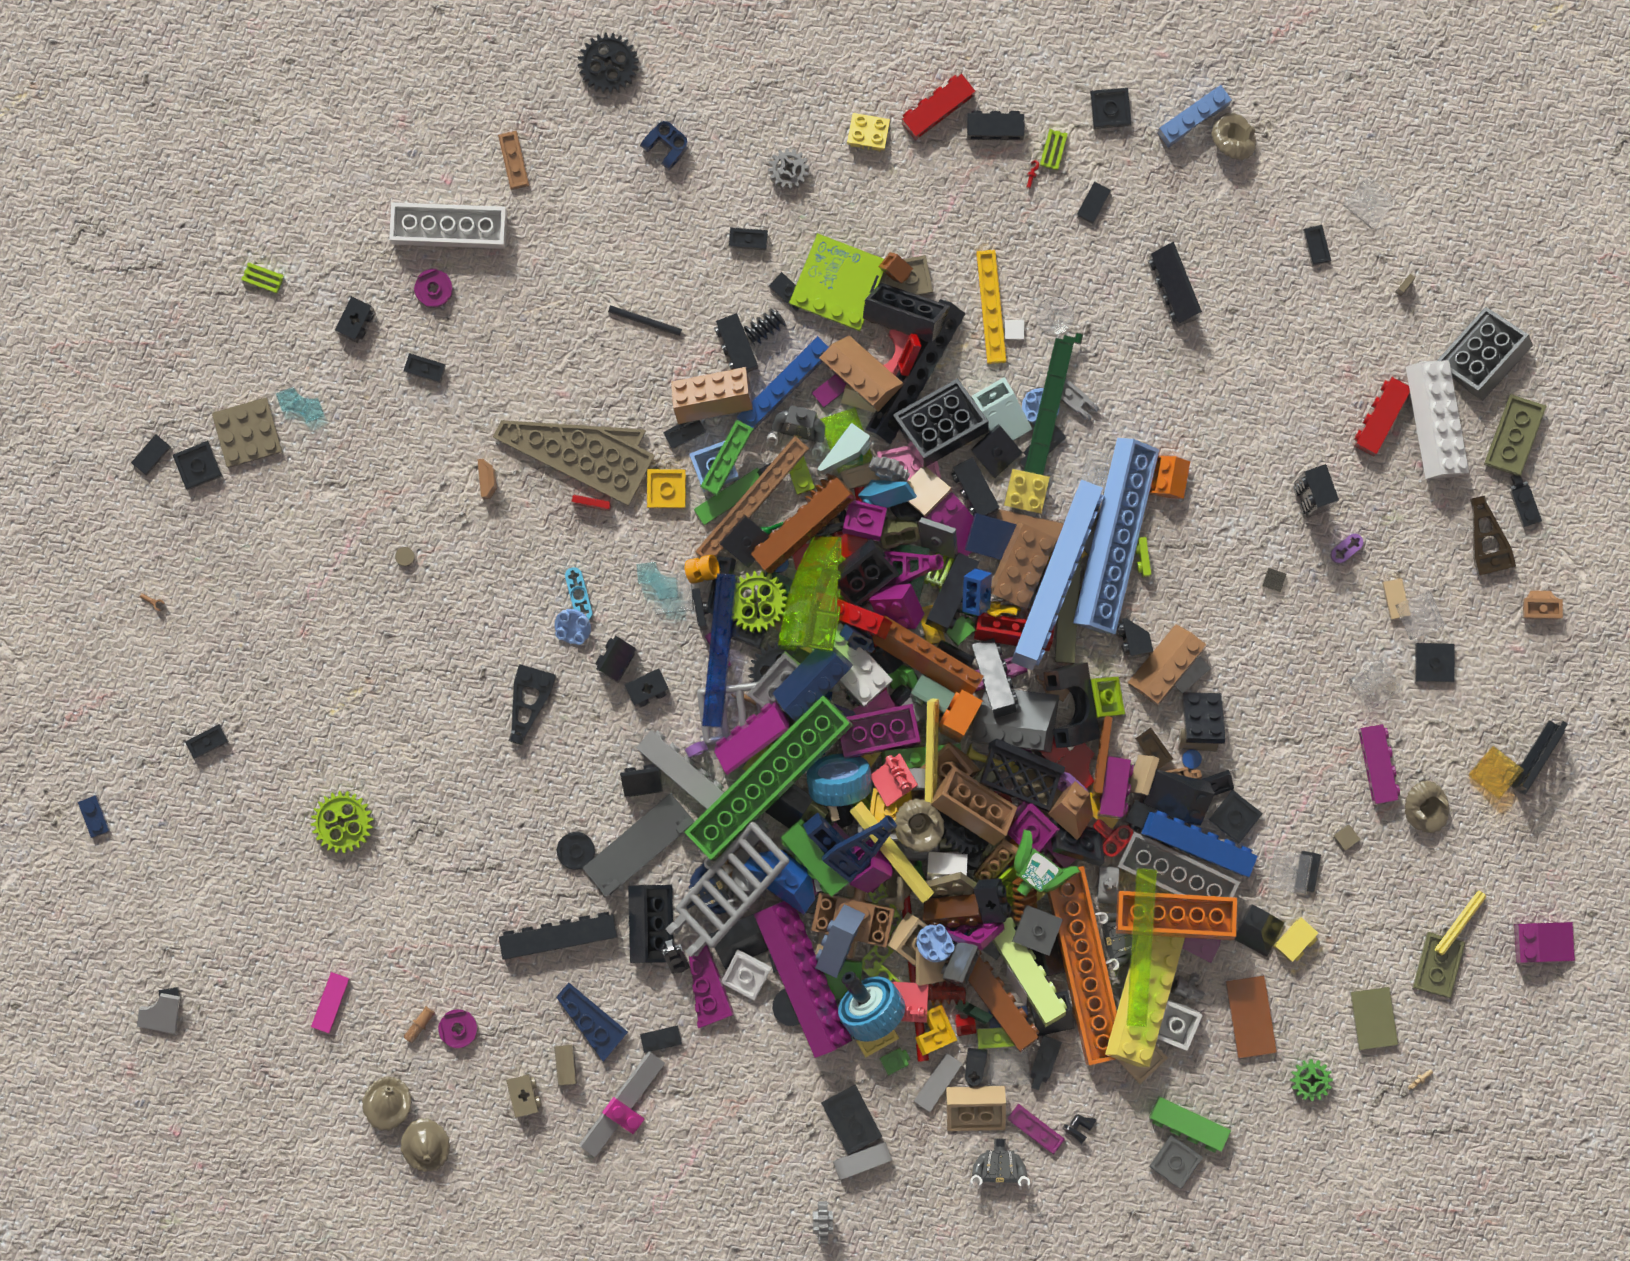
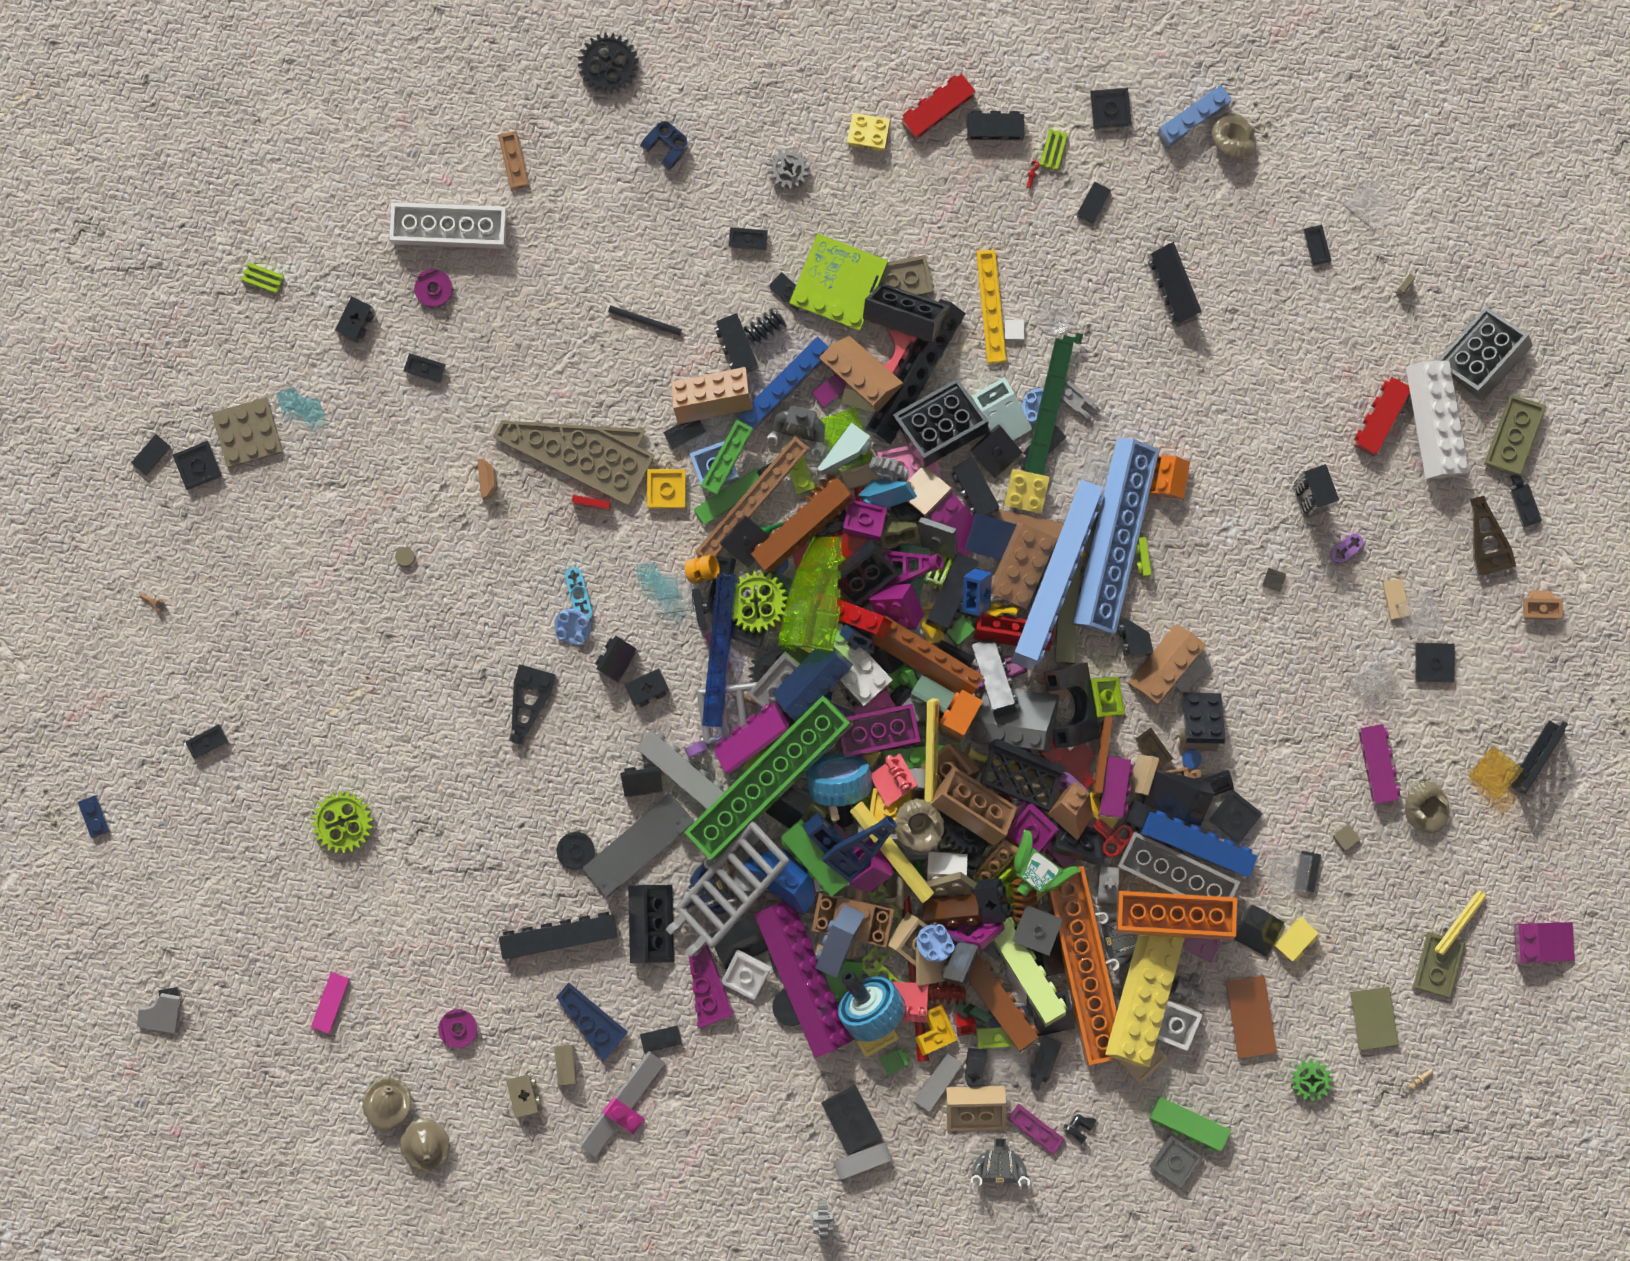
(419, 1024): medium nougat axle -> none
(675, 957): black hinge -> none
(896, 267): dark orange brick -> none
(909, 354): red tile -> none
(1141, 947): clear neon green tile -> none

